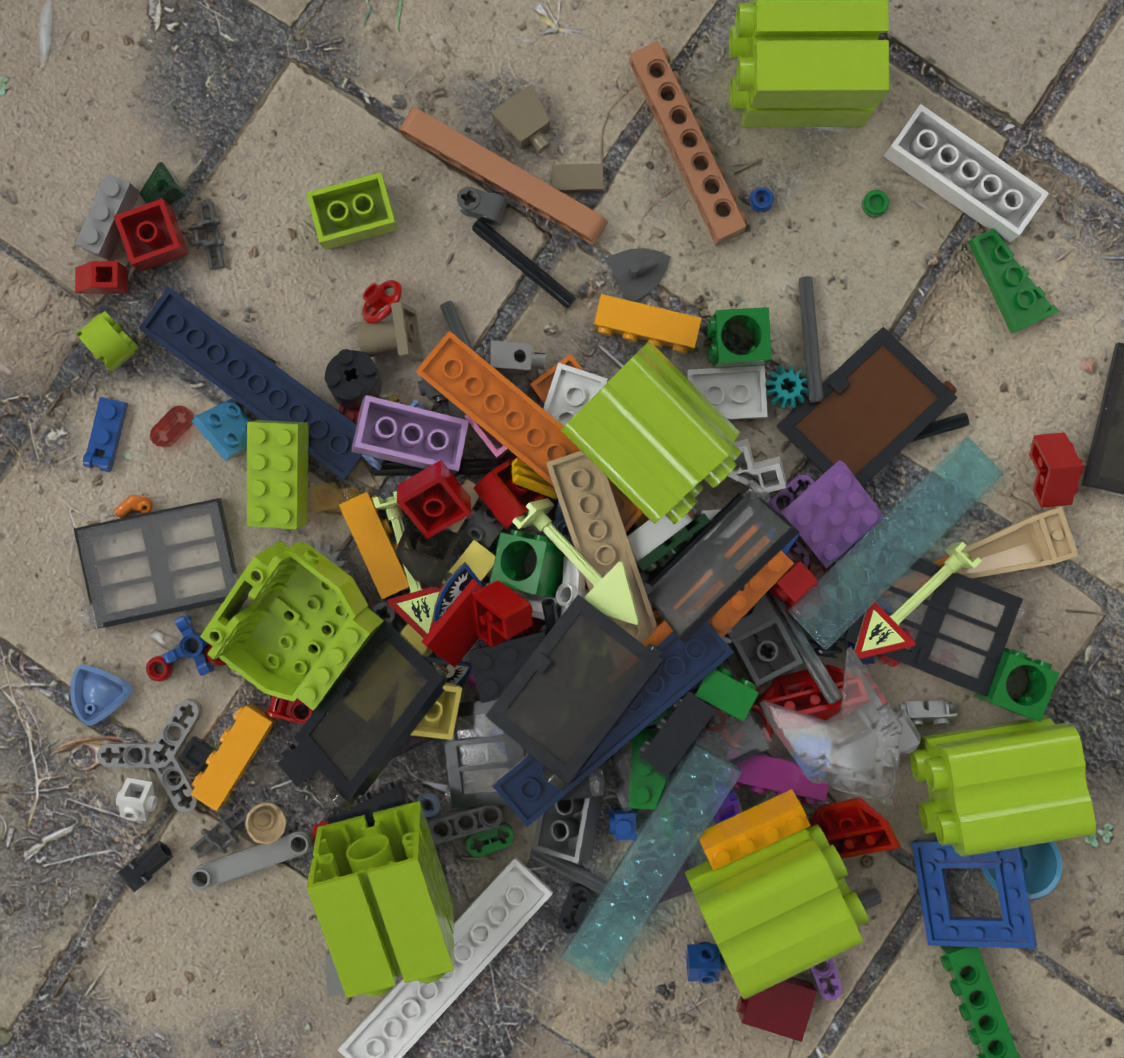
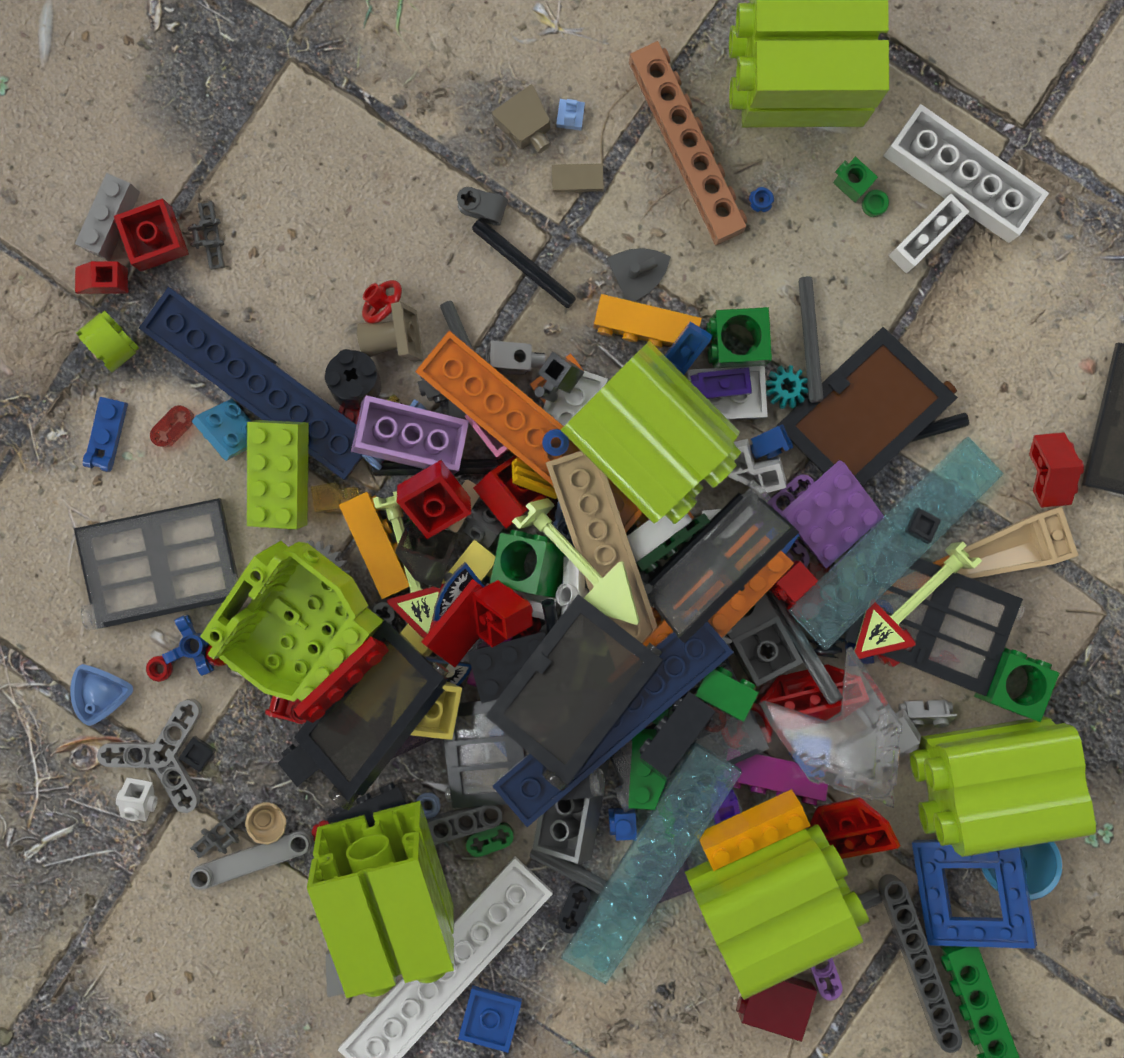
(134, 503): orange arm -> none
(141, 869): black piece -> none
(161, 185): clear green slope -> none
(233, 756): light orange brick -> none
(341, 679): none -> red plate
(352, 211): lime brick -> none
(490, 1019): none -> blue plate
(503, 176): nougat beam -> none
(546, 442): none -> blue plate
(560, 375): none -> black brick
(570, 114): none -> light blue tile
(688, 347): none -> blue plate
(704, 962): blue brick -> none
(723, 383): none -> dark purple hinge
(771, 442): none -> blue brick
(864, 174): none -> green brick
(922, 525): none -> black tile
(927, 972): none -> dark grey beam
(928, 233): none -> white brick
(1012, 289): green wing -> none

